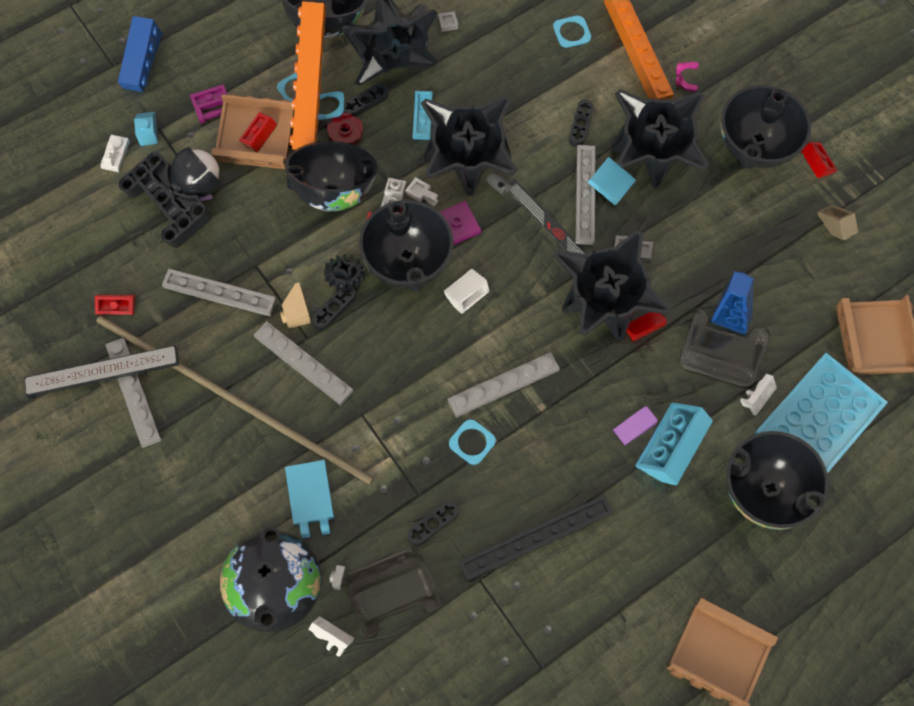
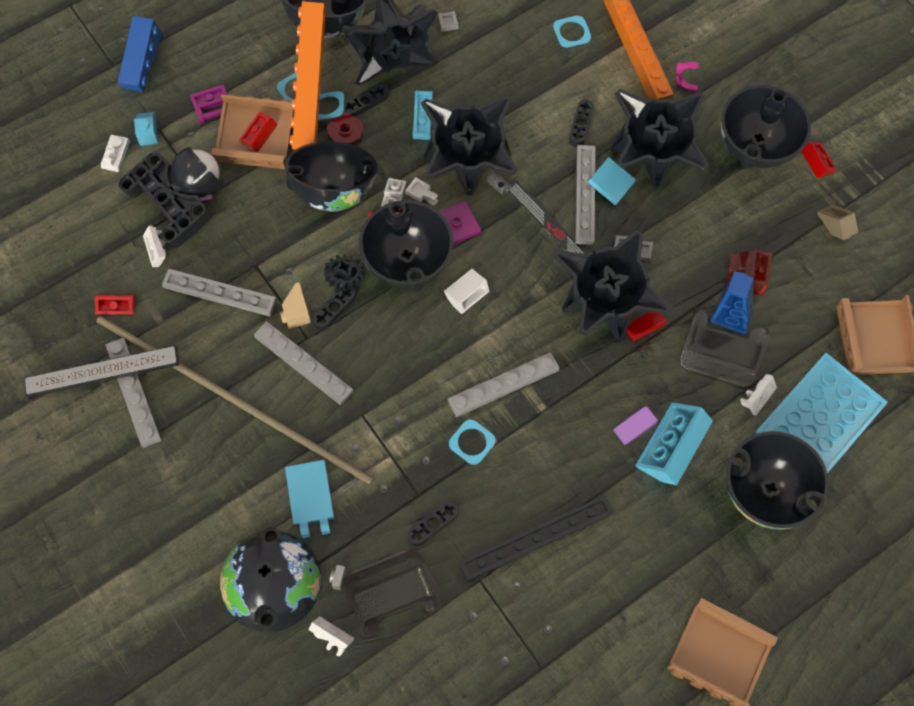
(154, 246): none -> white plate
(754, 264): none -> clear red slope

